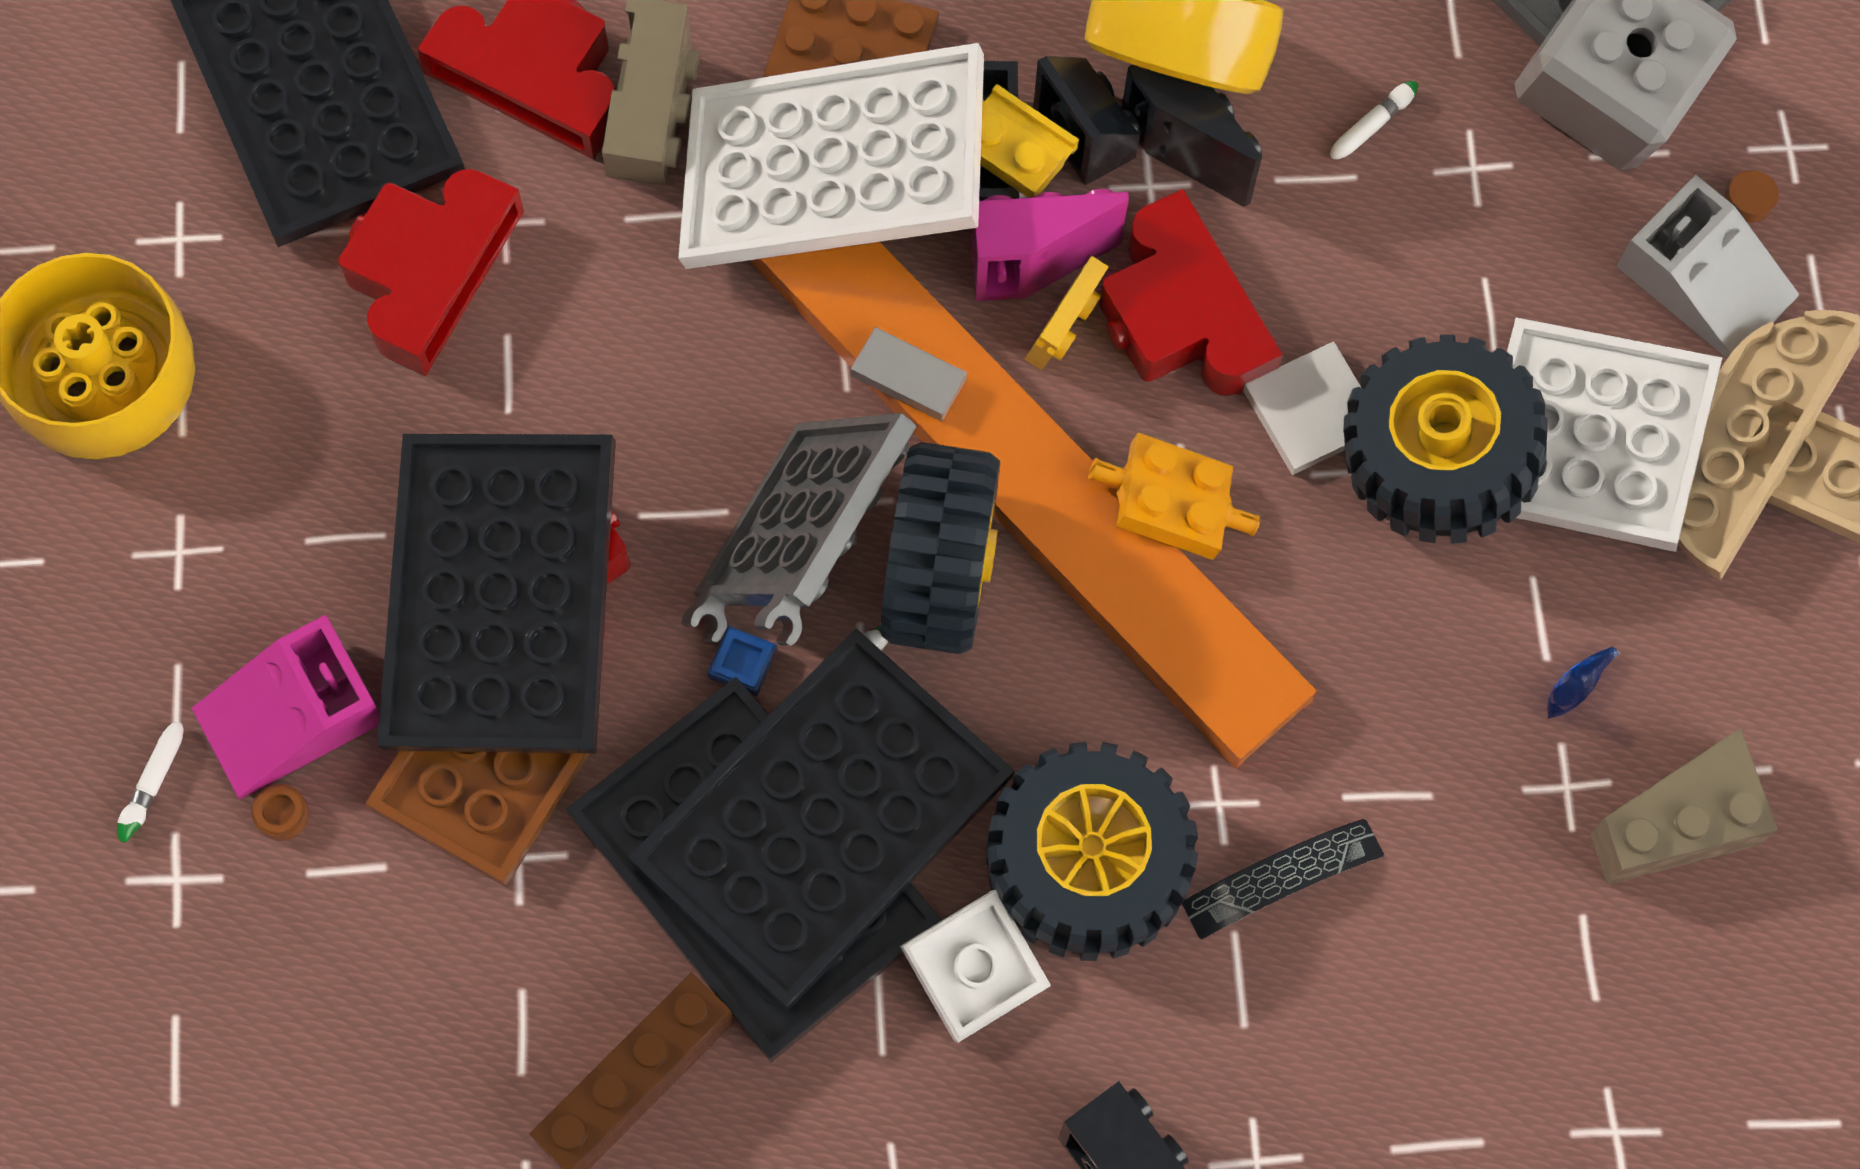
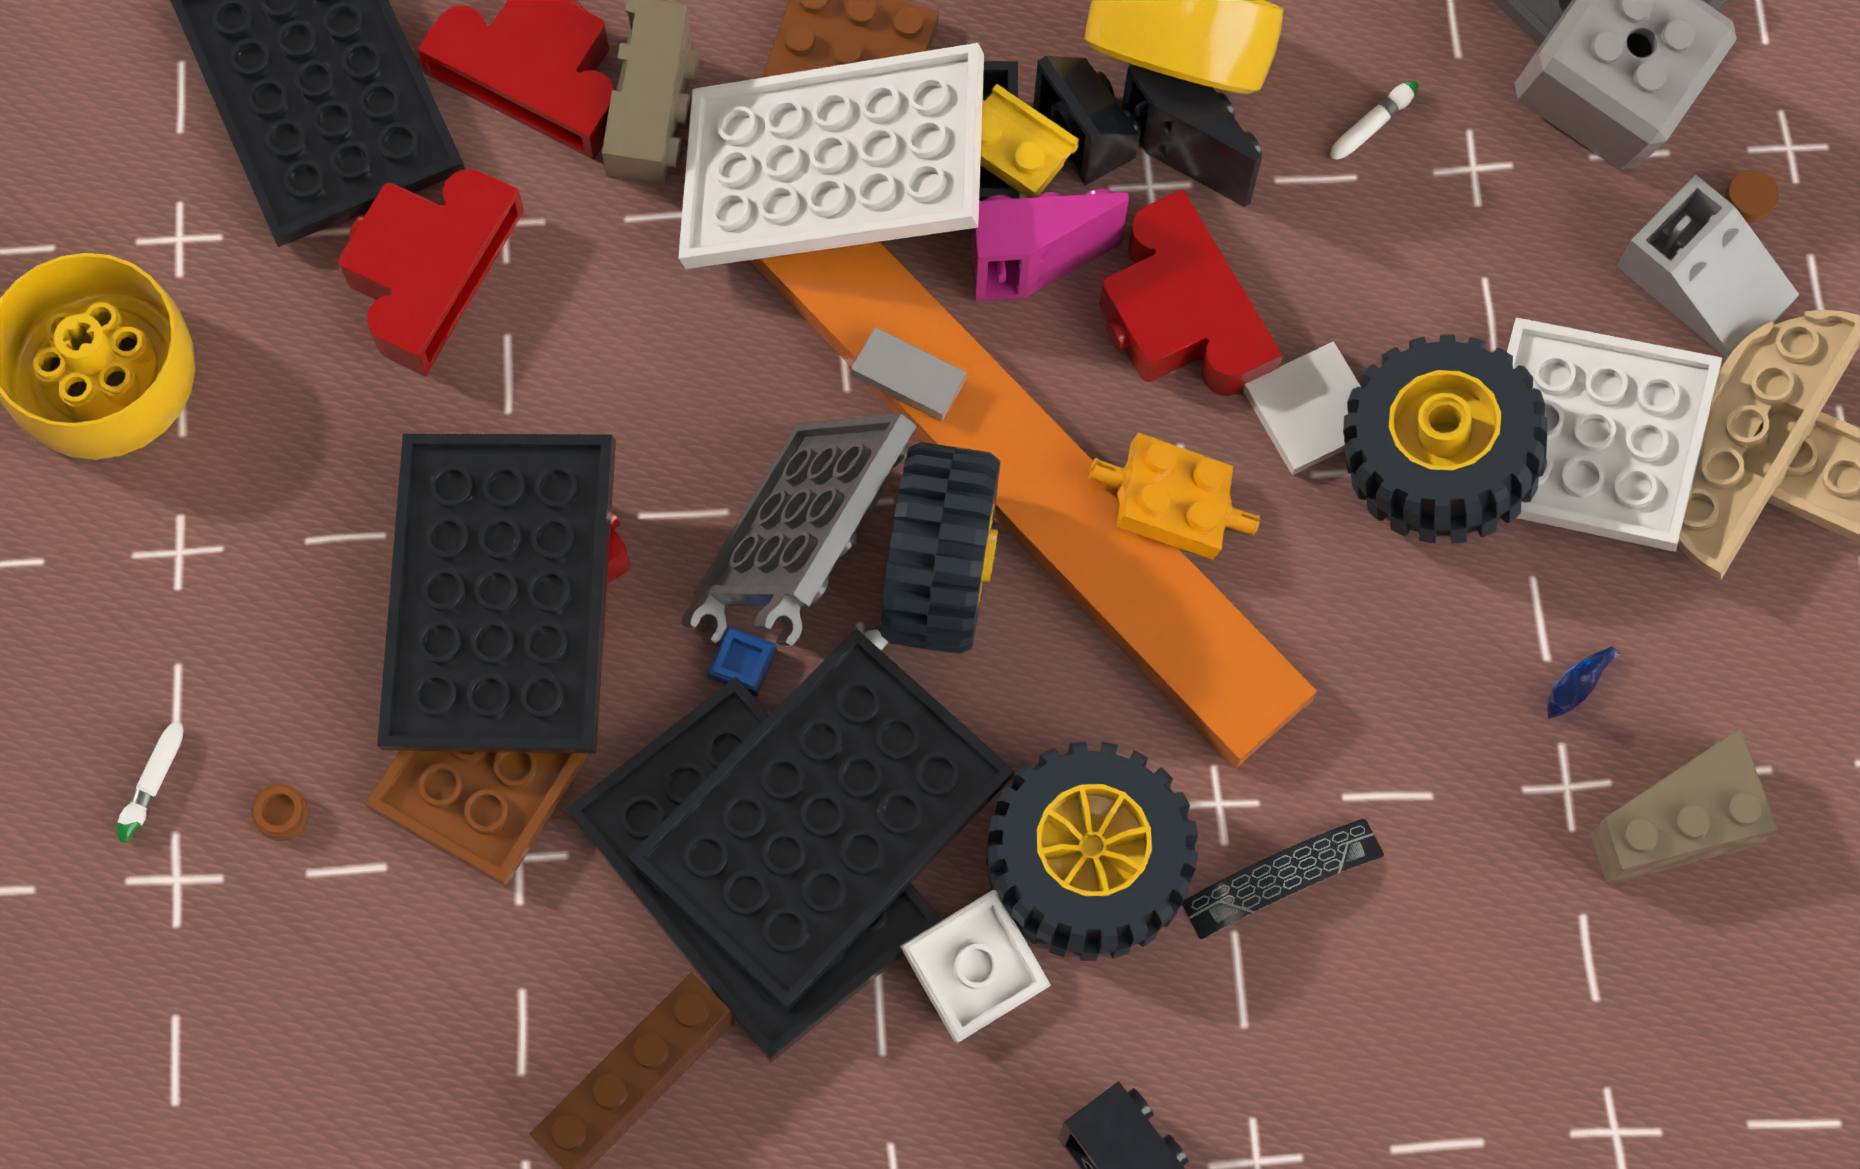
(286, 708): dark pink slope -> none
(1077, 302): yellow plate -> none

